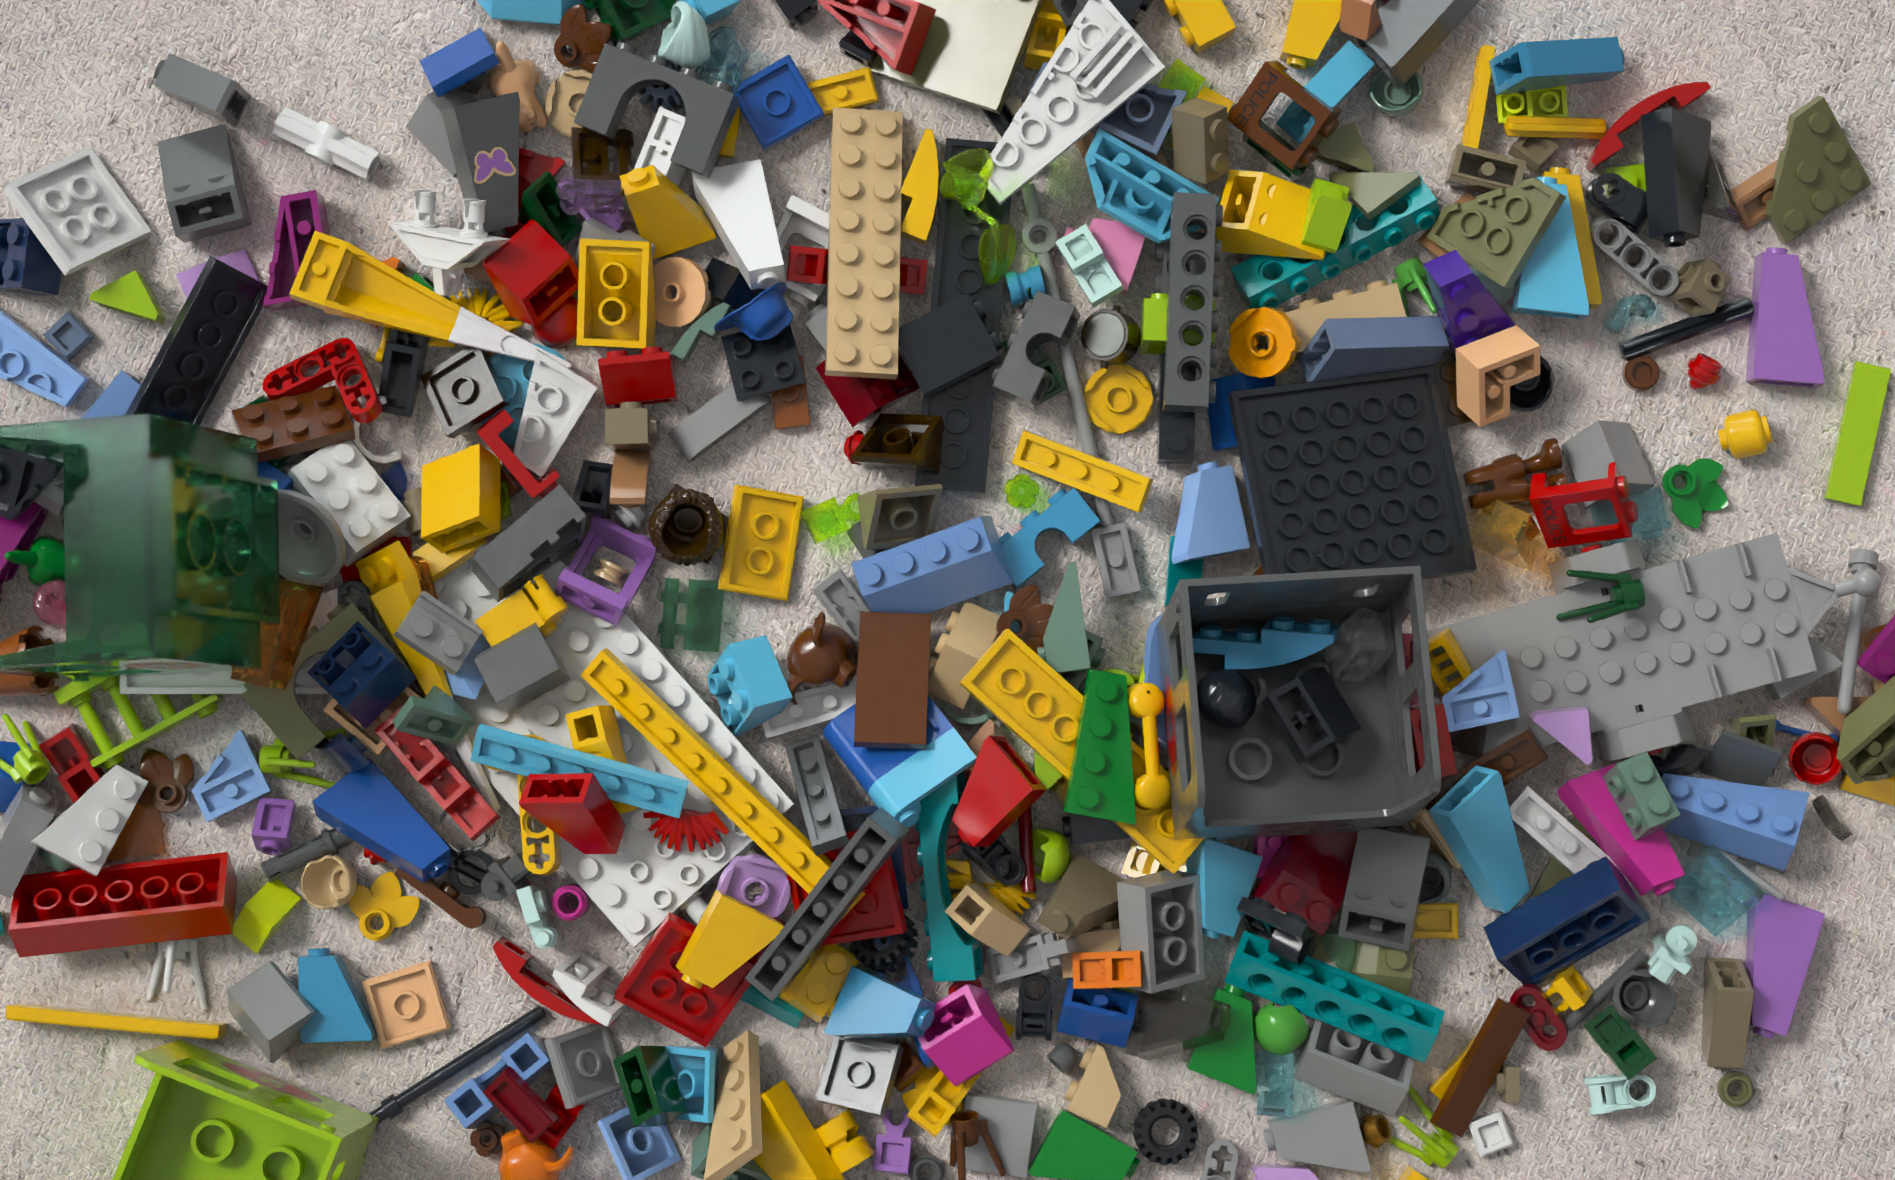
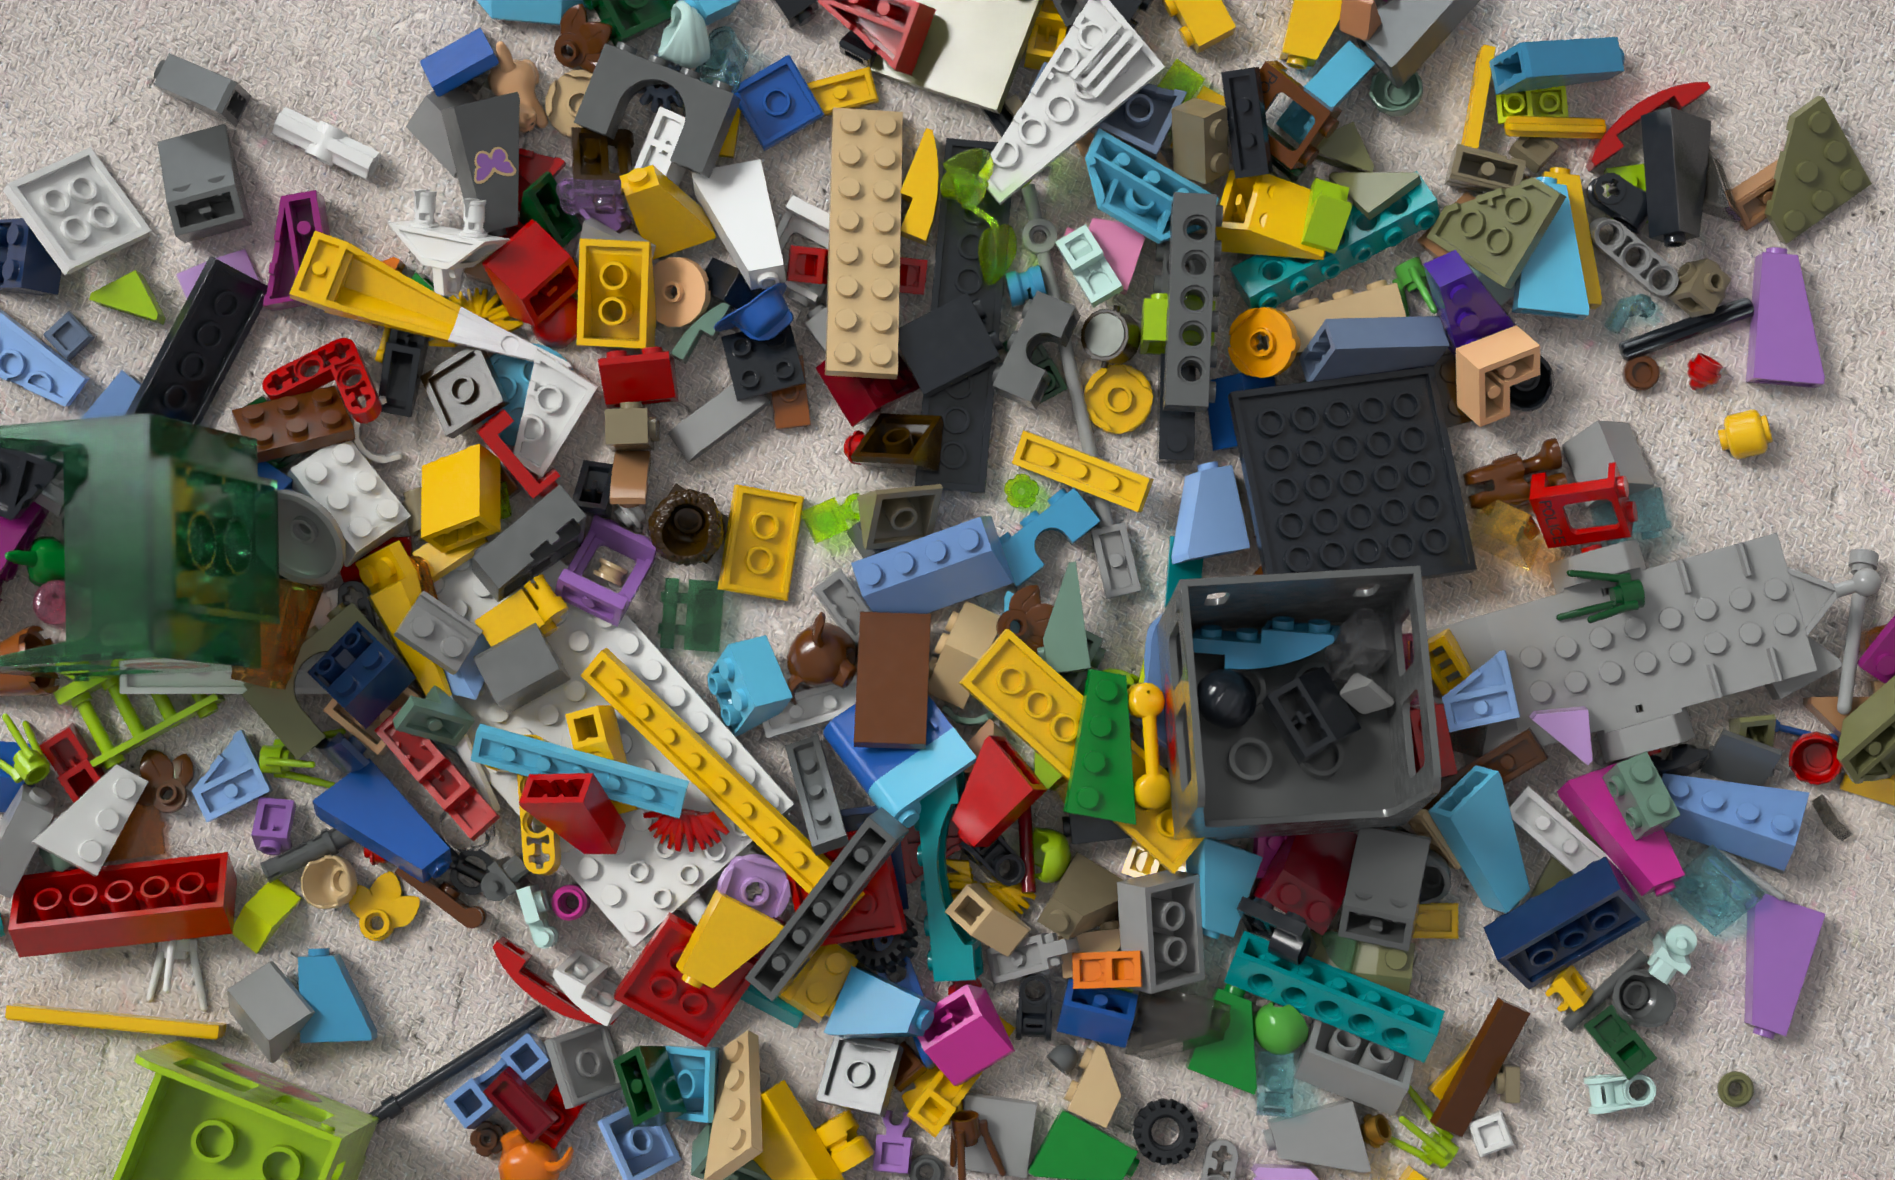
(396, 480): clear blue tile -> none
(406, 1004): light nougat tile -> none
(1247, 122): none -> black plate
(1365, 695): none -> light grey slope
(1542, 1014): dark red plate -> none
(1699, 492): green plate -> none
(1726, 1013): dark tan slope -> none
(1857, 433): lime tile -> none

